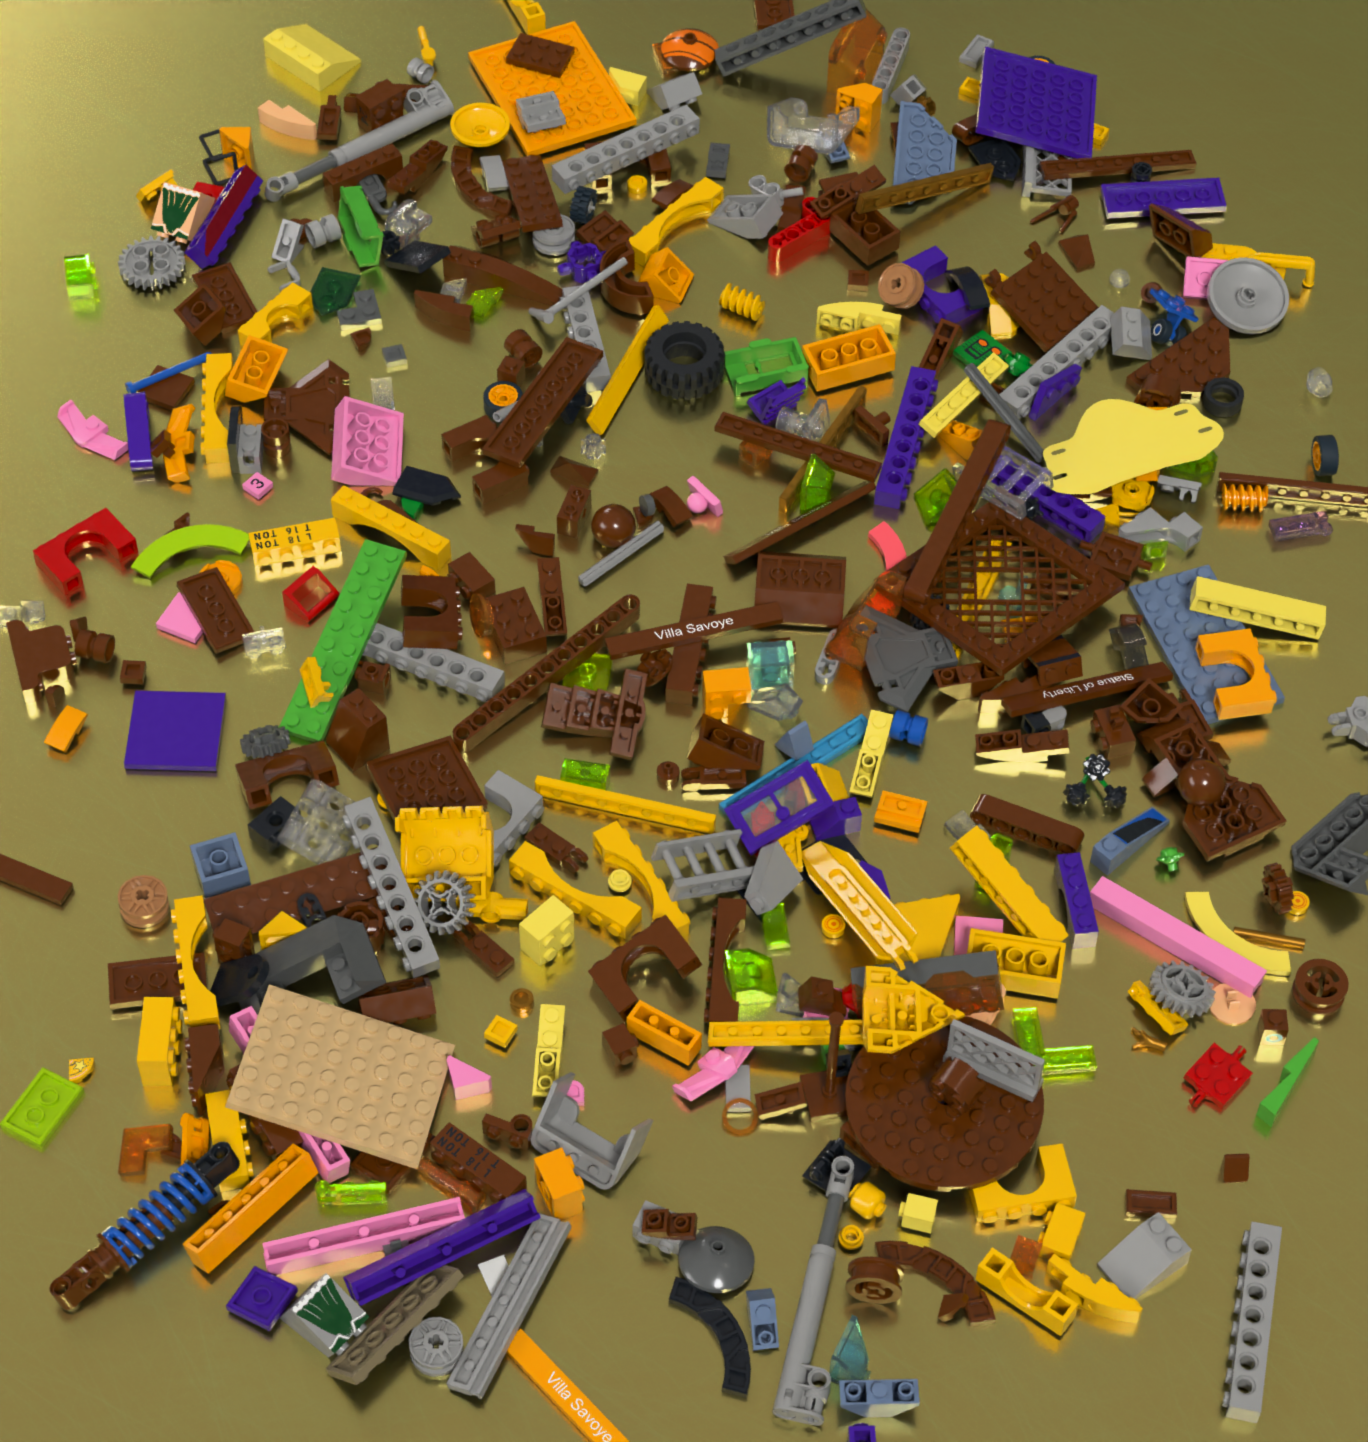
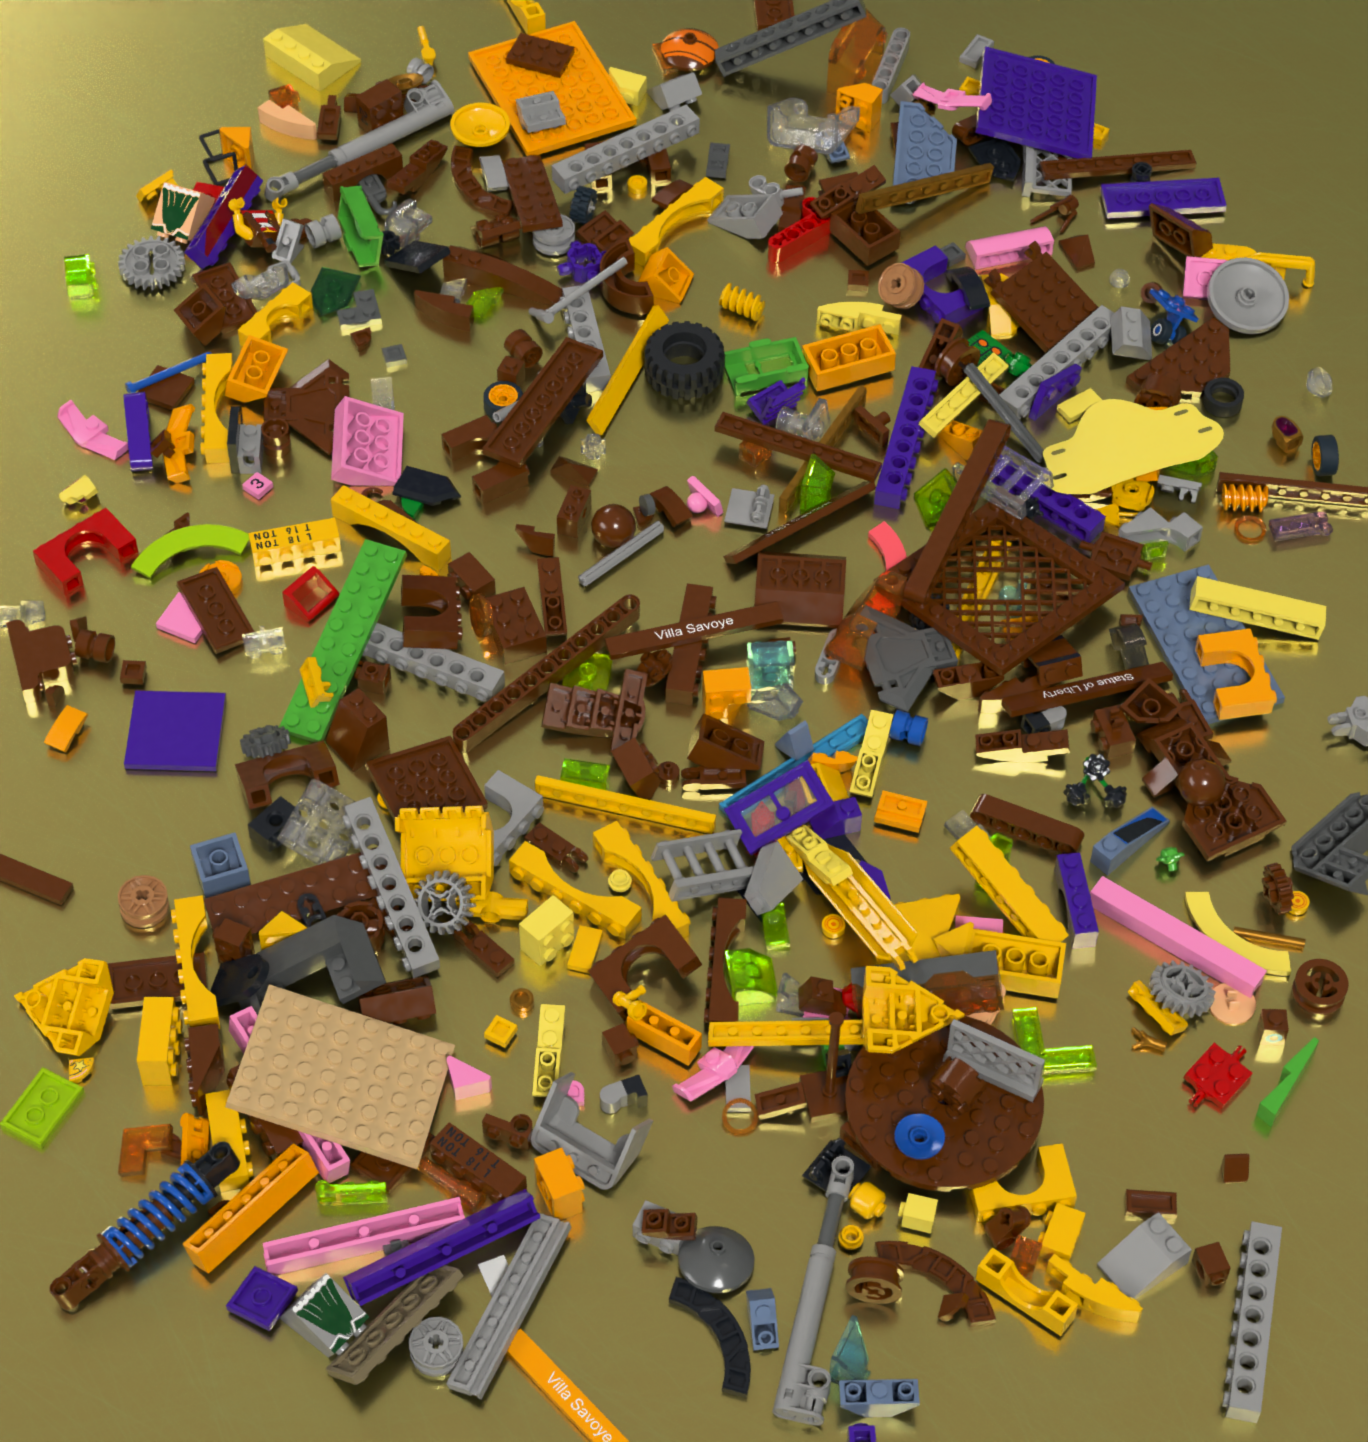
(71, 1005): none -> yellow wedge
(78, 491): none -> light yellow rock
(258, 227): none -> torso
(263, 285): none -> clear brick
(285, 96): none -> clear orange brick
(407, 81): none -> pearl gold dish
(584, 949): none -> yellow tile
(623, 1094): none -> leg
(635, 1009): none -> yellow piece
(638, 767): none -> reddish brown slope
(750, 507): none -> light grey hinge
(818, 856): none -> light yellow slope
(840, 760): none -> light orange slope
(919, 1127): none -> blue dish
(952, 98): none -> bright pink plate
(953, 253): none -> dark grey tile
(955, 359): none -> reddish brown wheel
(955, 941): none -> yellow slope
(1007, 247): none -> bright pink brick
(1007, 1225): none -> reddish brown piece
(1077, 405): none -> light yellow tile
(1211, 1264): none -> reddish brown brick
(1254, 519): none -> clear orange piece
(1287, 434): none -> pearl gold rock

